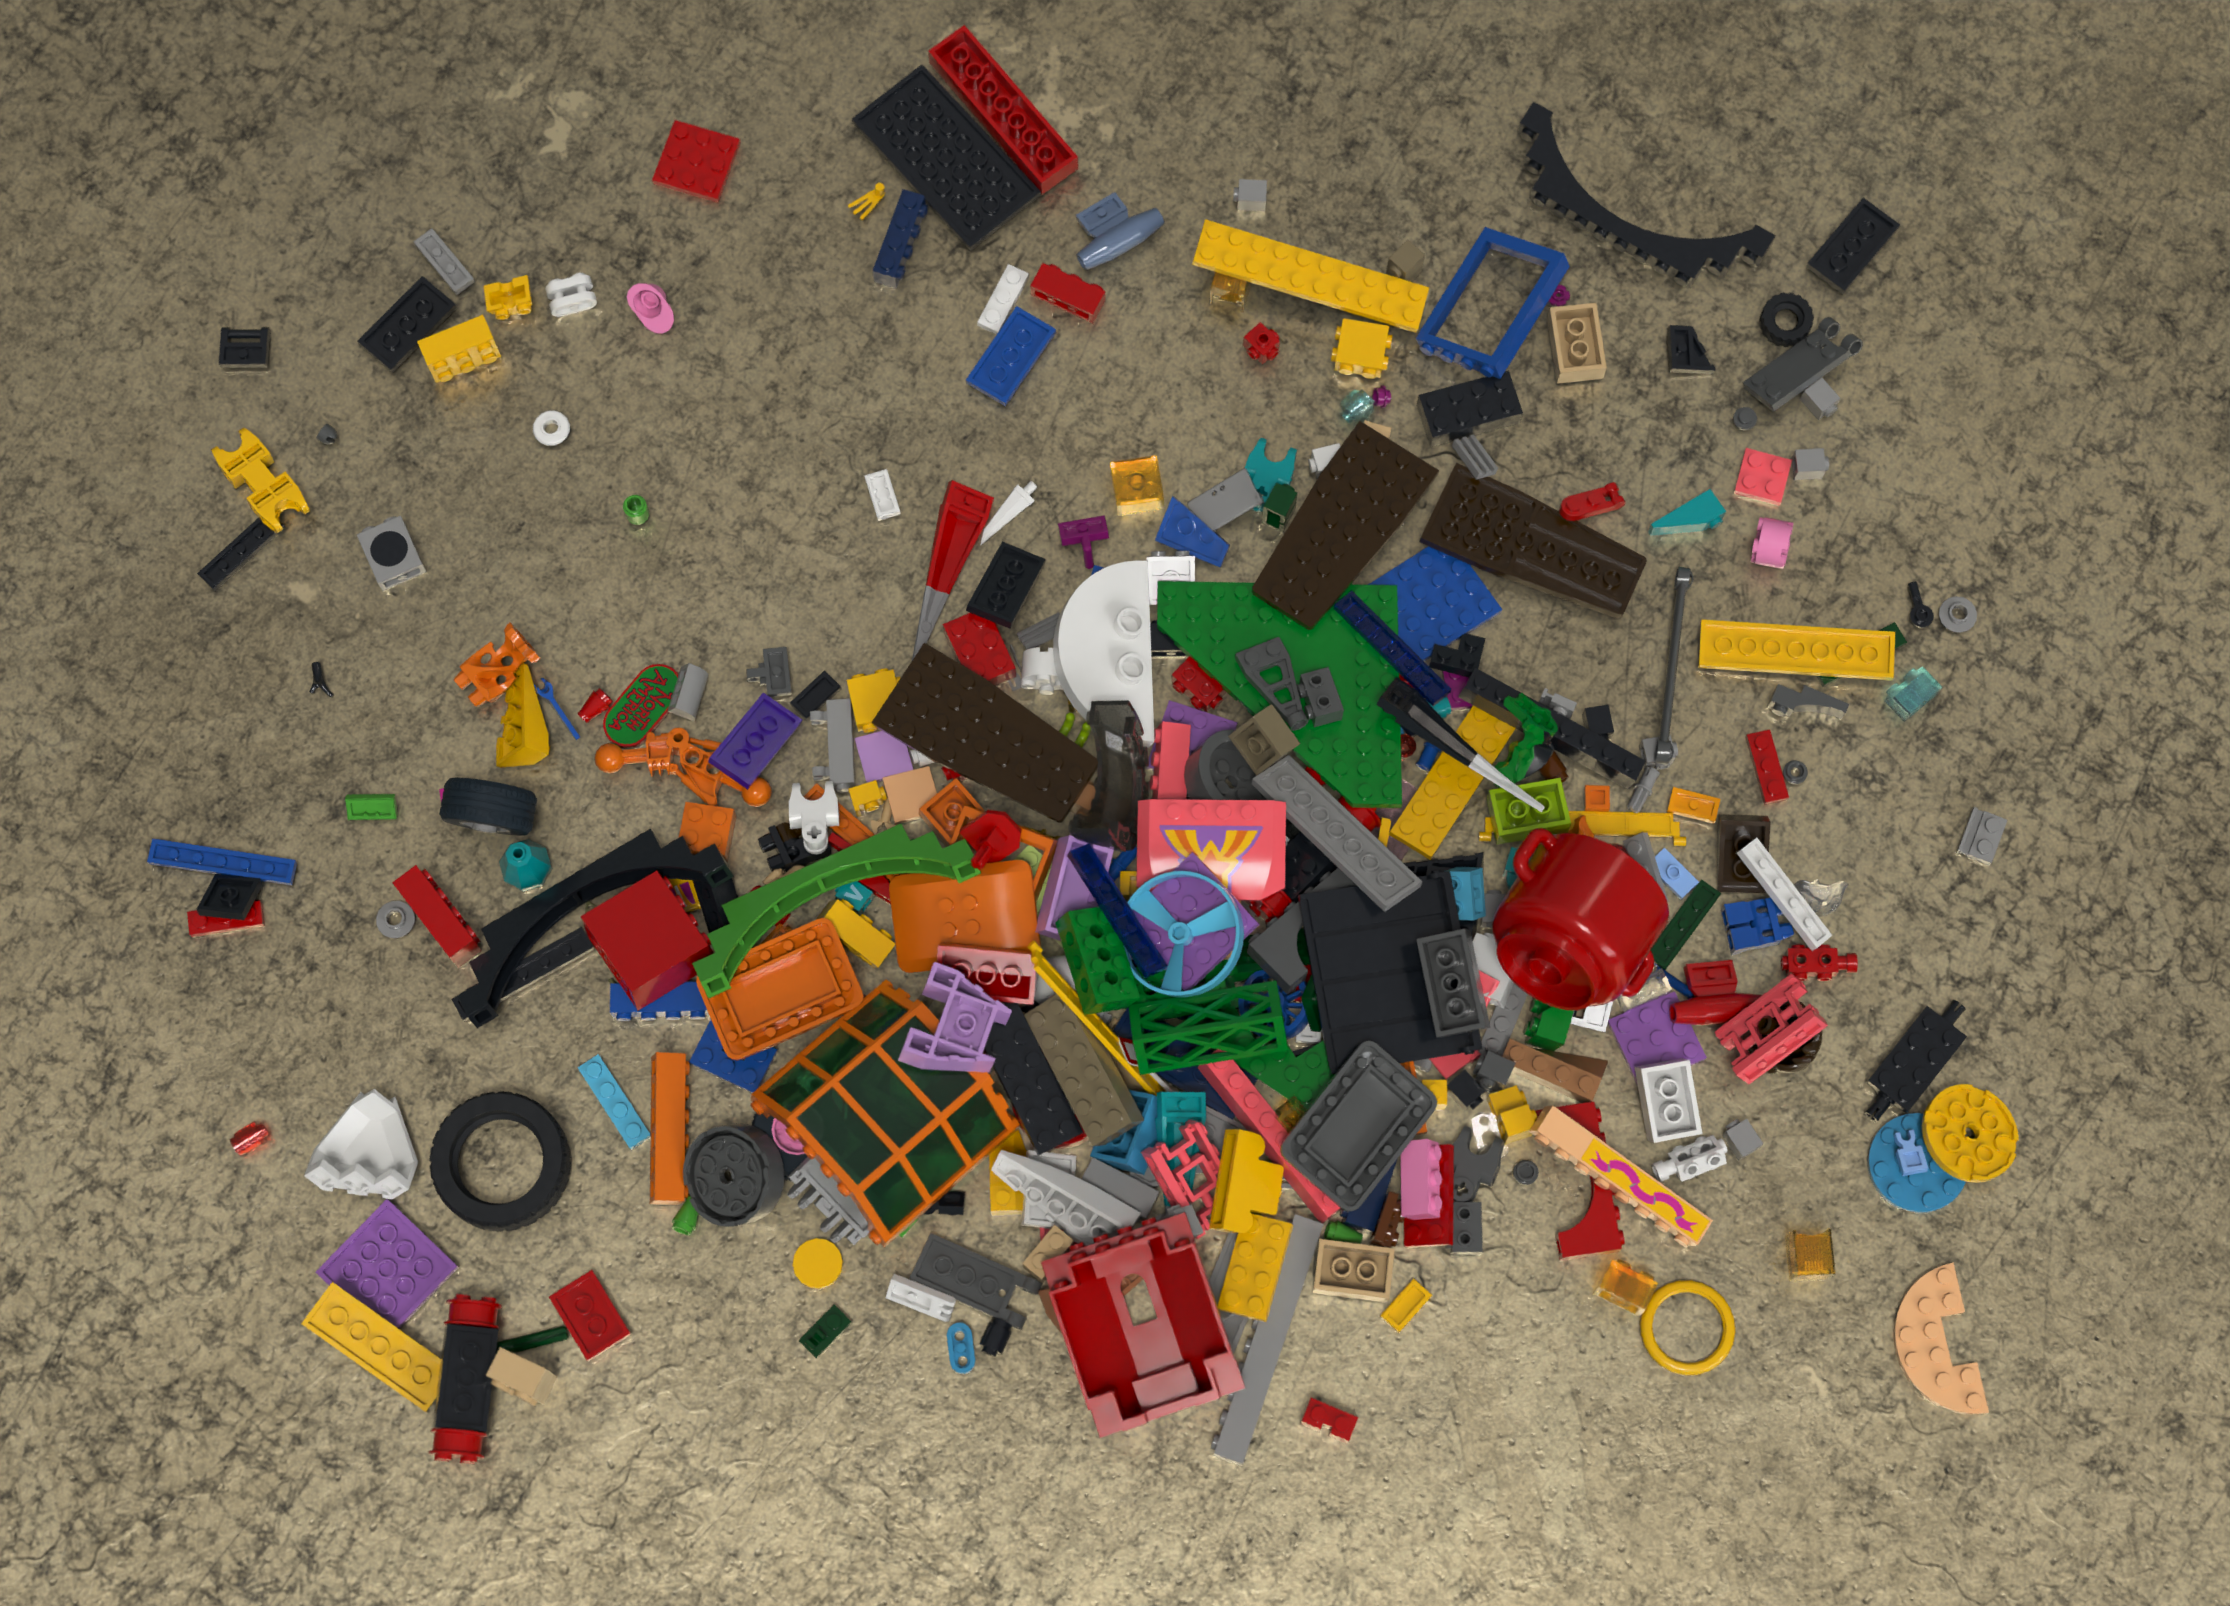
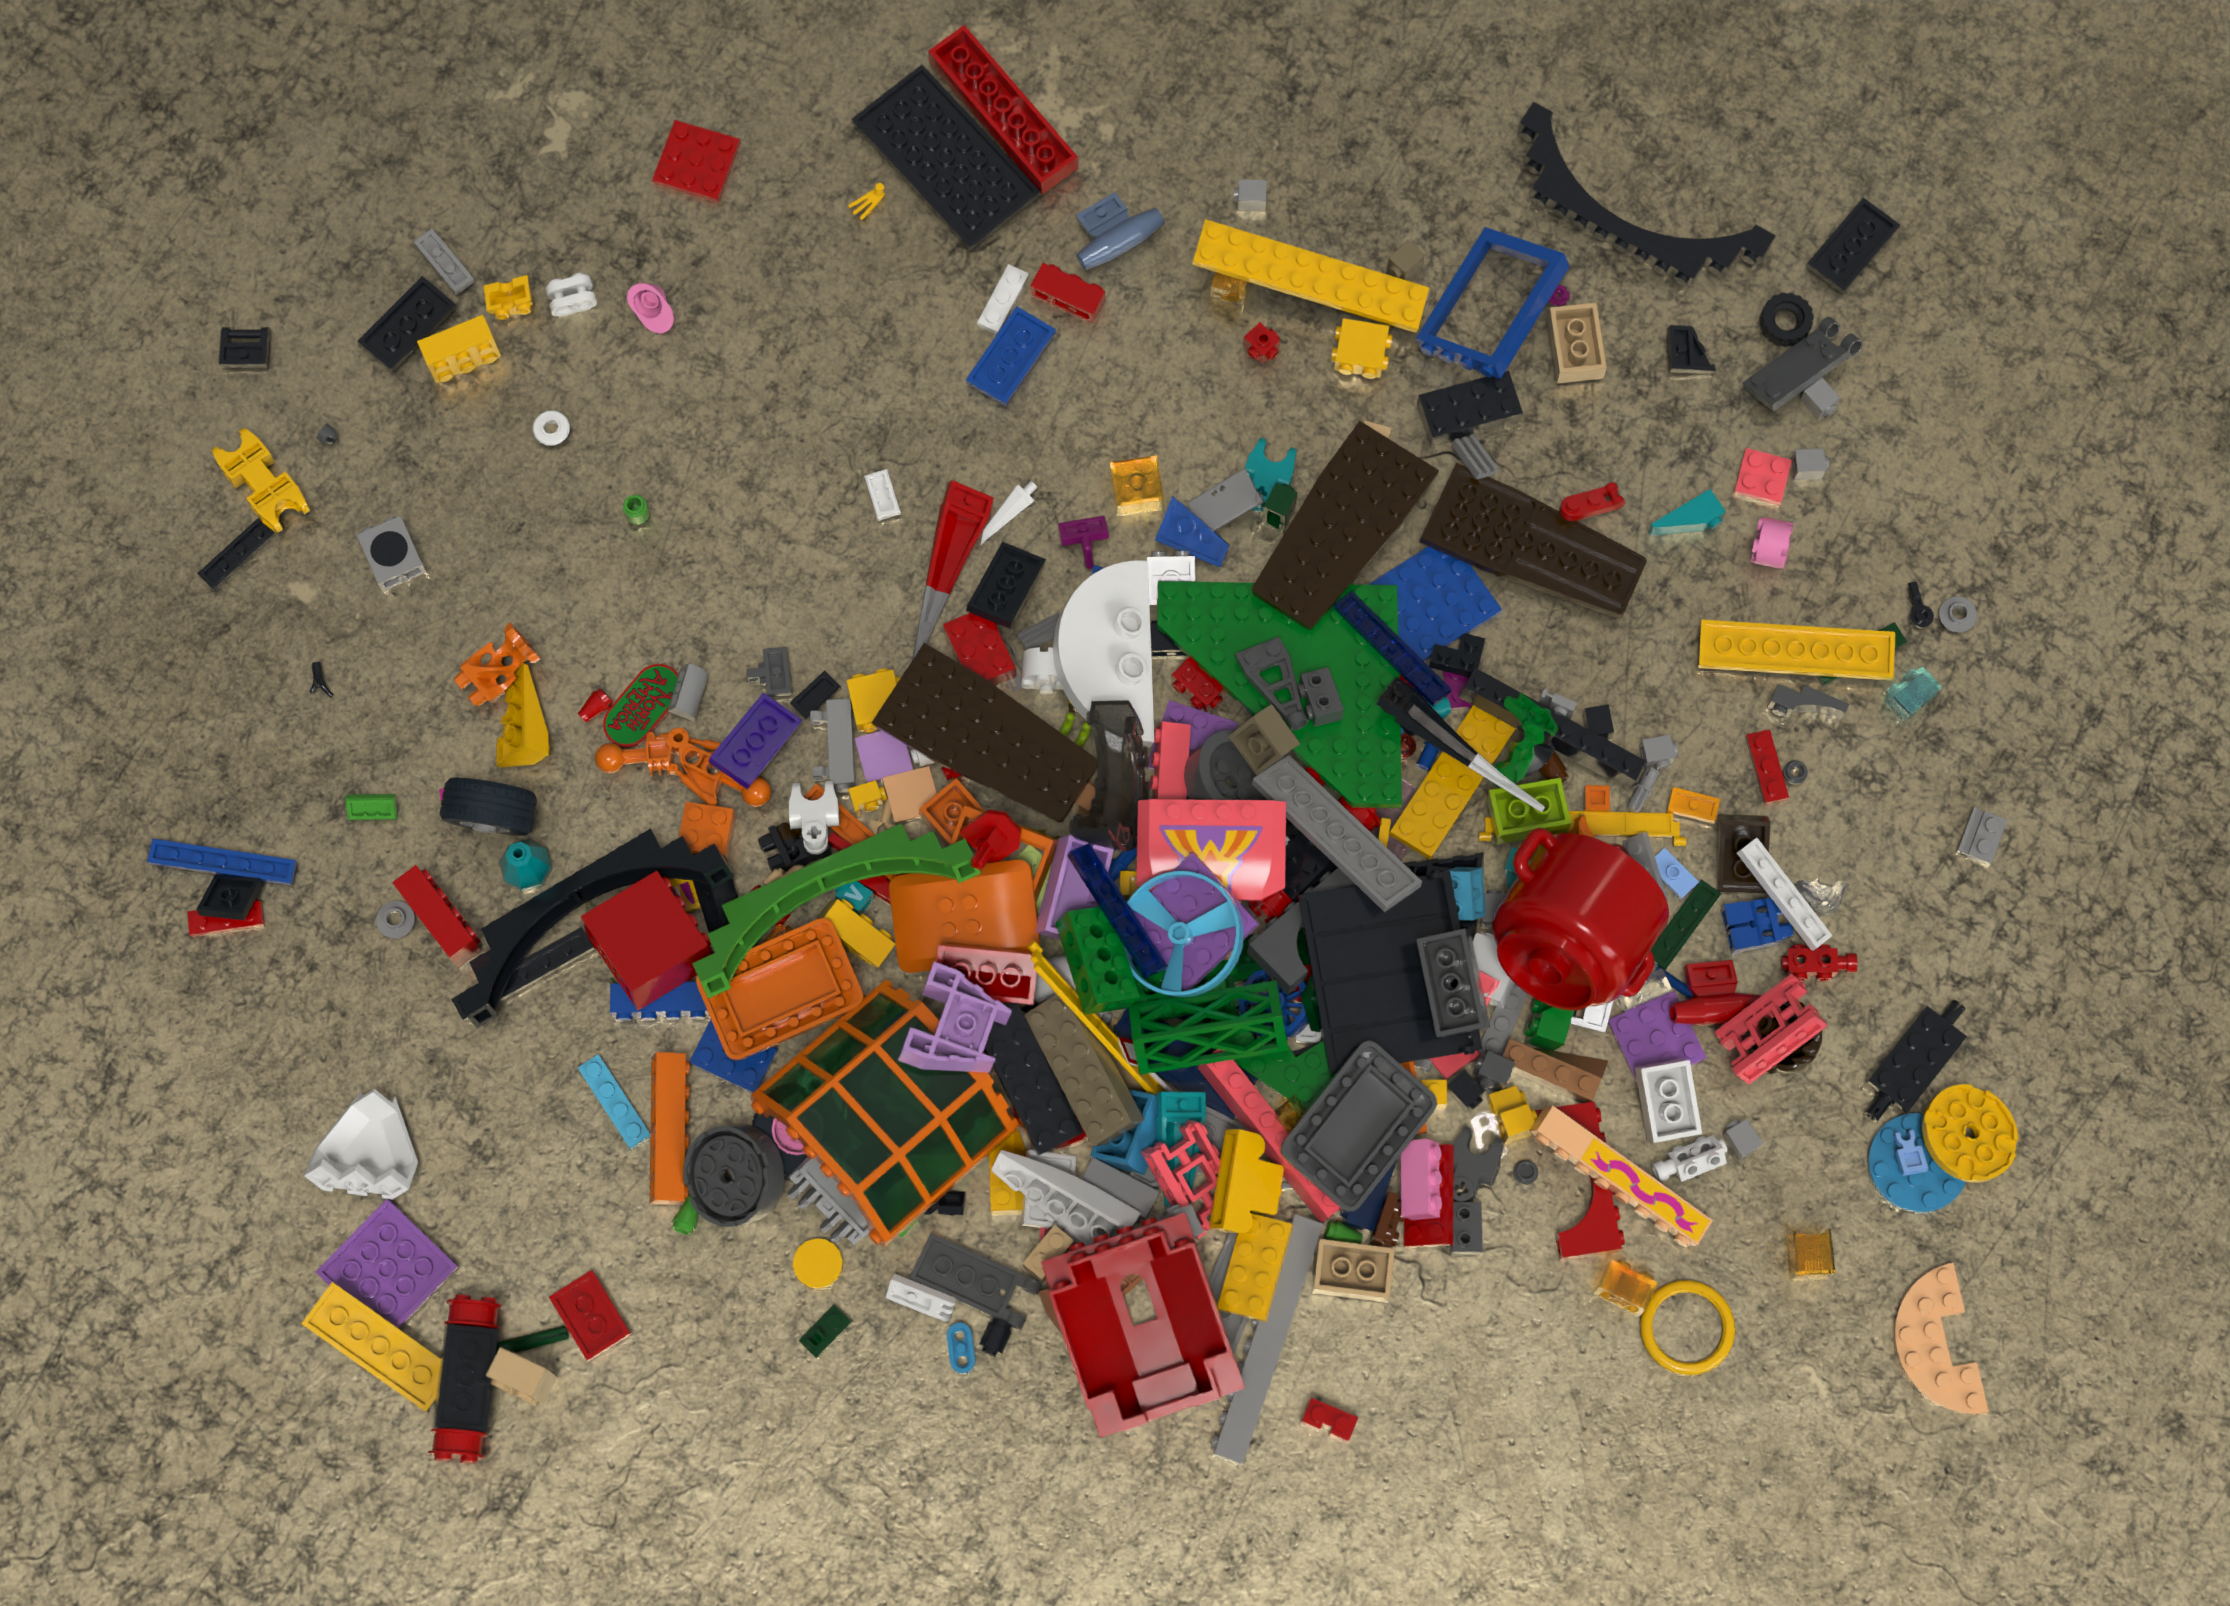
(249, 1138): clear red brick -> none
(469, 1117): black tyre -> none
(547, 692): blue flag -> none
(899, 239): dark blue brick -> none
(1321, 457): white brick -> none
(1357, 406): clear light blue head -> none
(1381, 396): magenta plate -> none
(1406, 1305): yellow tile -> none
(1663, 744): dark grey piece -> none
(1745, 418): dark grey plate -> none

